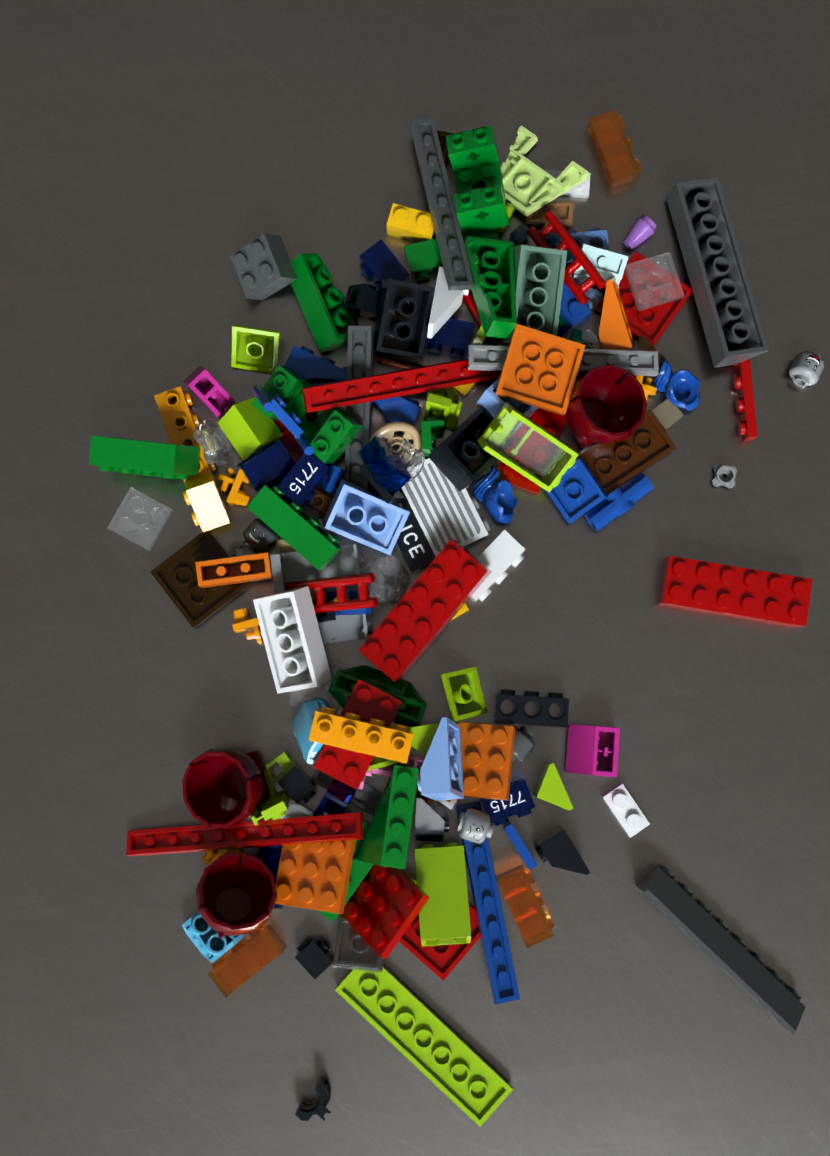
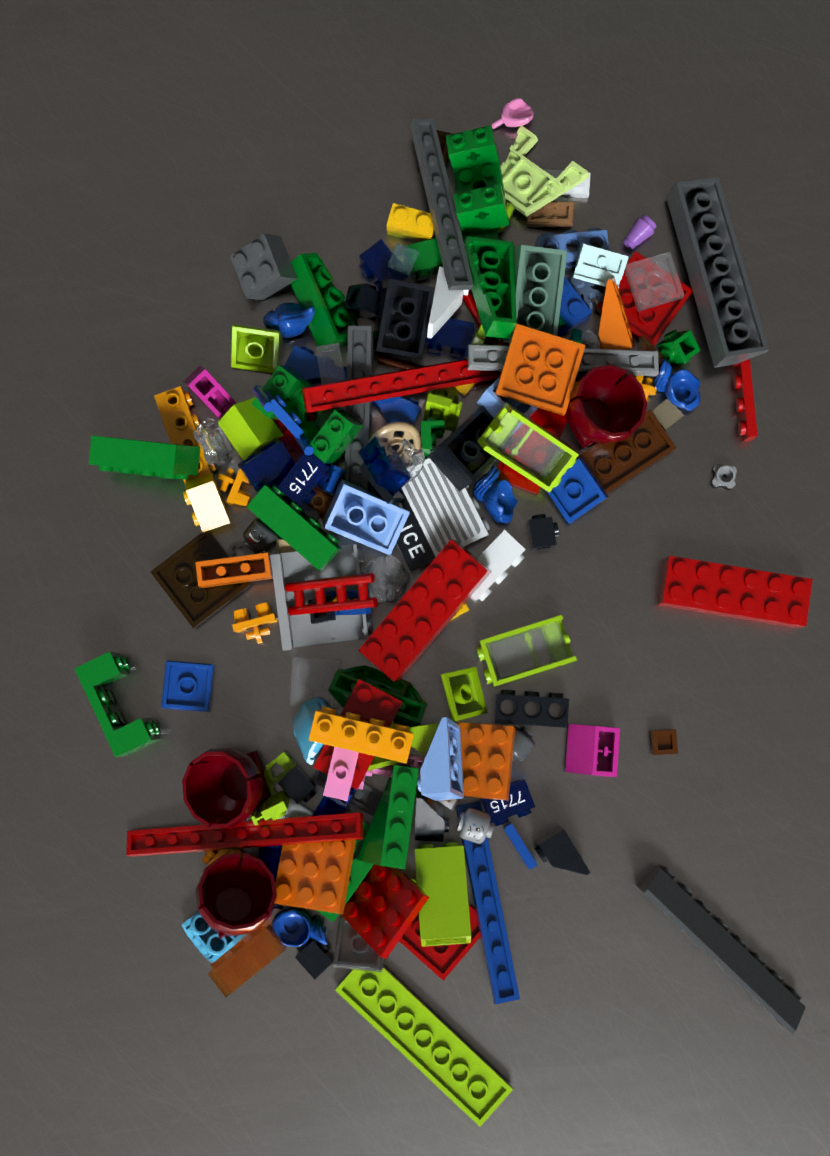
(94, 678): none -> green plate
(140, 519): clear plate -> none
(188, 686): none -> blue tile
(289, 319): none -> blue hair
(292, 640): white slope -> none
(296, 928): none -> blue hair
(306, 1110): black piece -> none
(330, 363): none -> clear tile
(340, 773): none -> bright pink plate
(403, 259): none -> clear light blue plate
(514, 114): none -> bright pink piece
(519, 235): sand blue plate -> none
(525, 651): none -> clear door
(525, 905): clear orange brick -> none
(542, 532): none -> black brick
(550, 787): lime slope -> none
(580, 260): red bar -> none
(614, 149): clear orange brick -> none
(619, 502): blue piece -> none
(625, 810): white plate -> none
(664, 742): none -> reddish brown plate
(678, 347): none -> green brick
(806, 368): light grey head -> none

